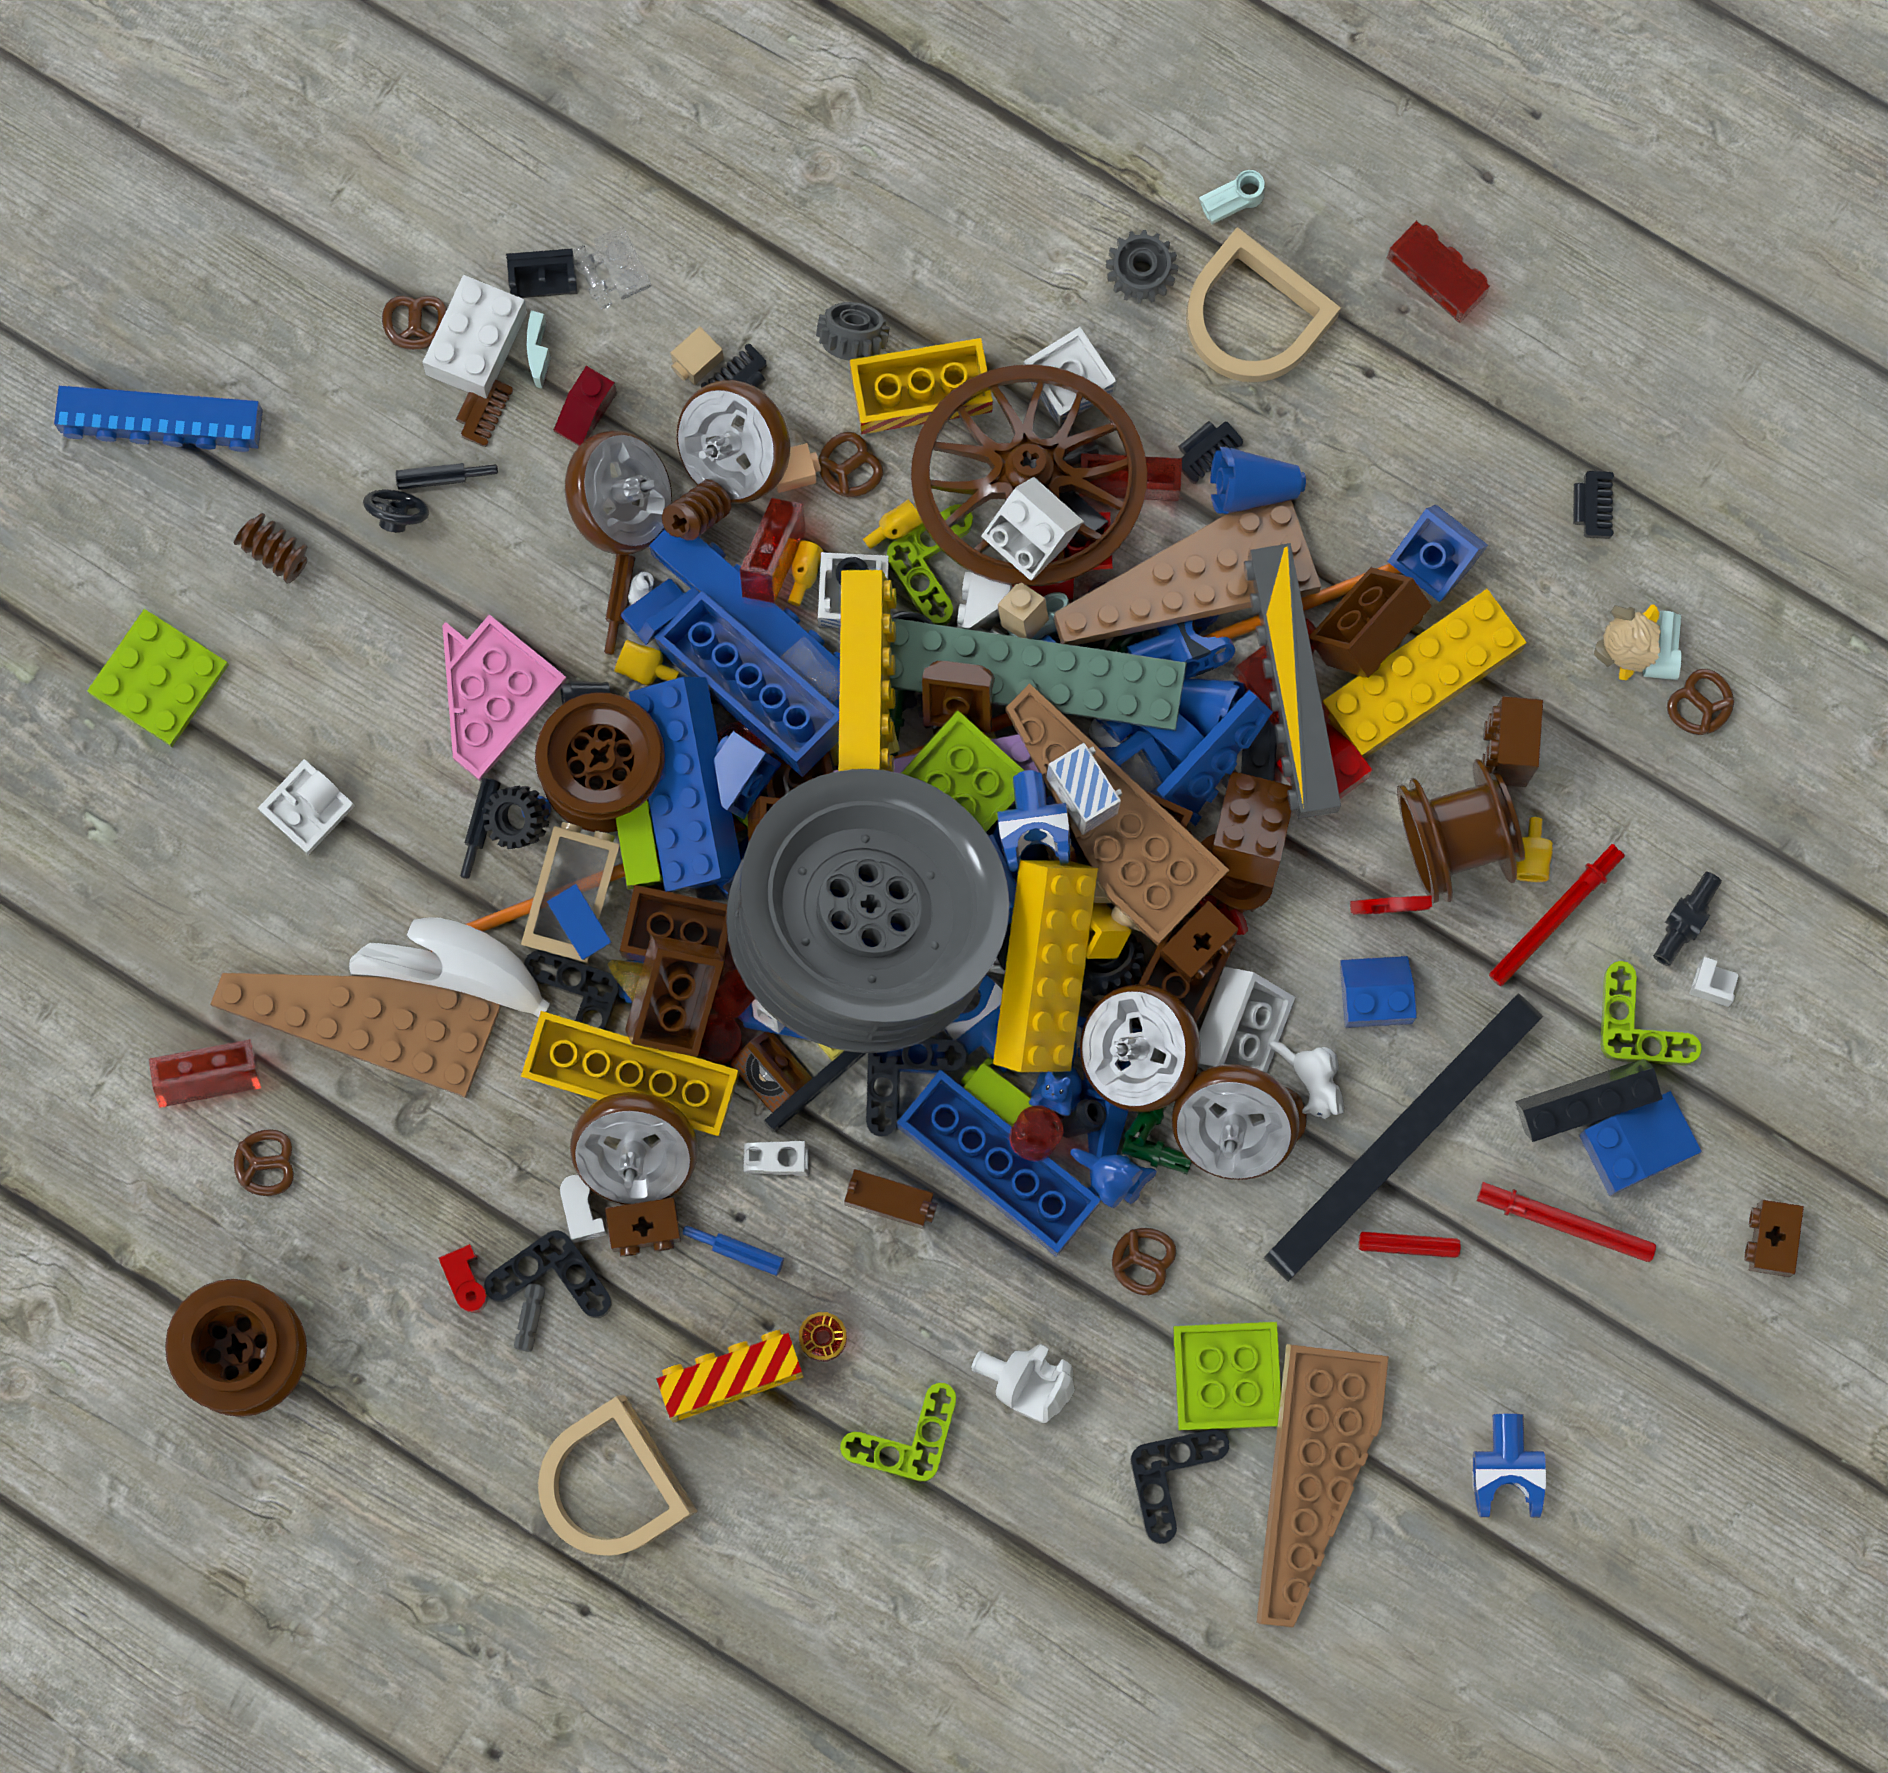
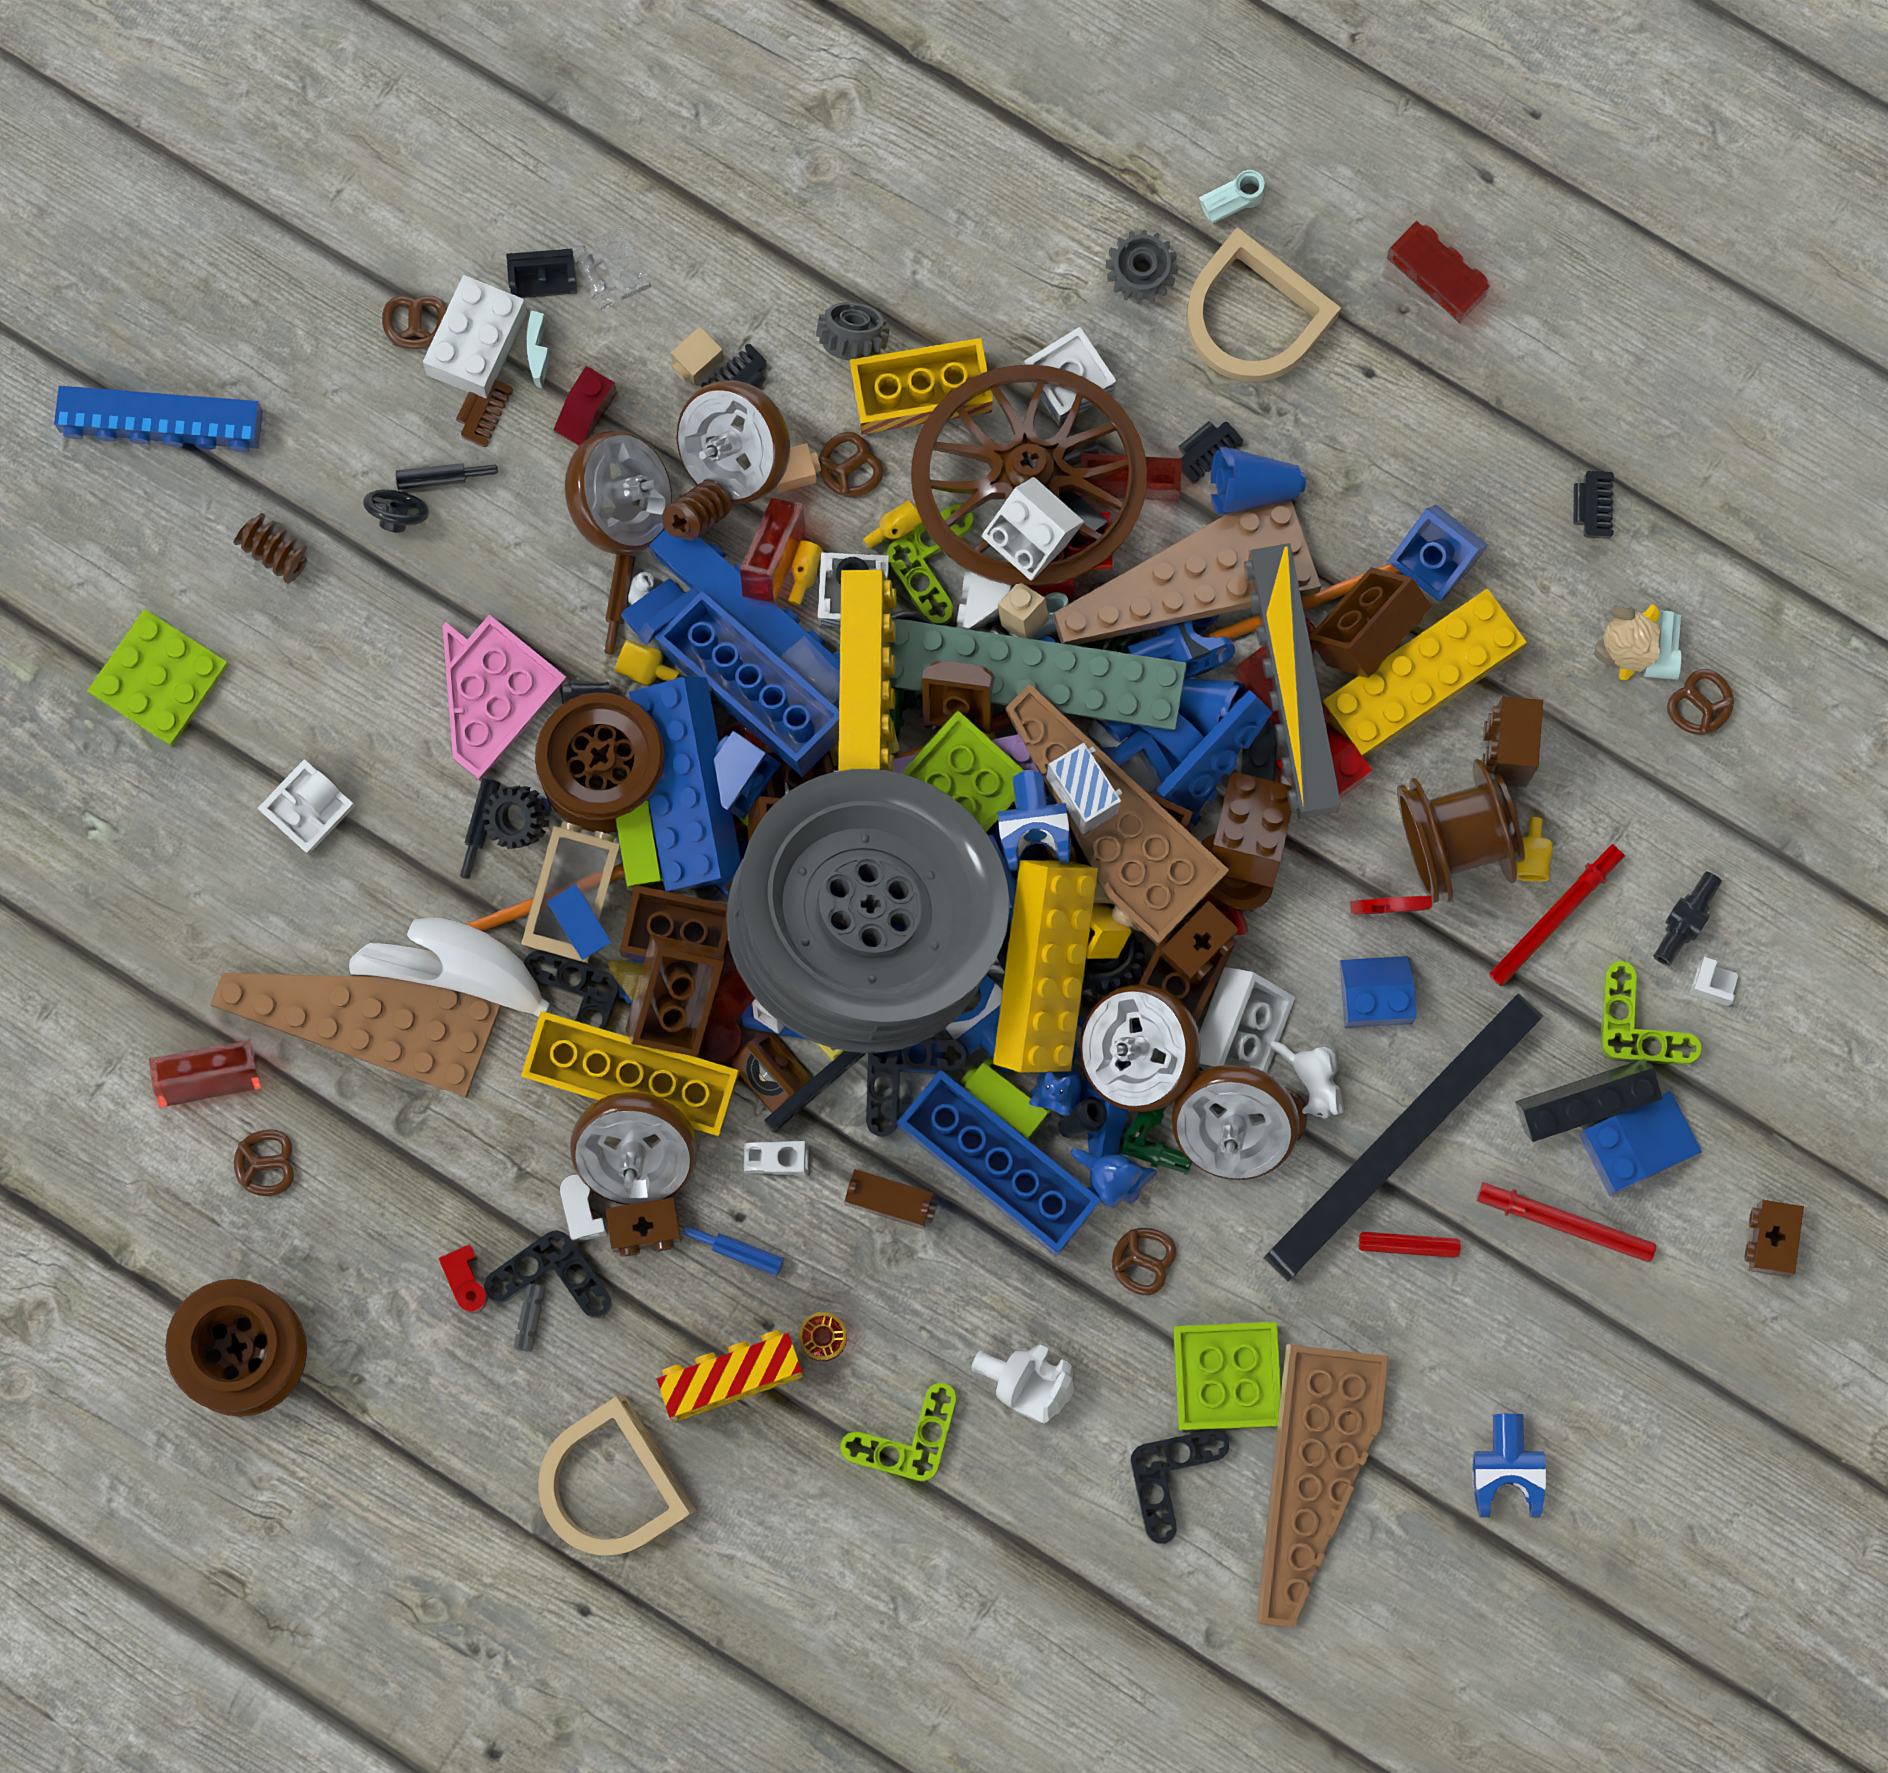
(1034, 1133): clear red wheel -> none

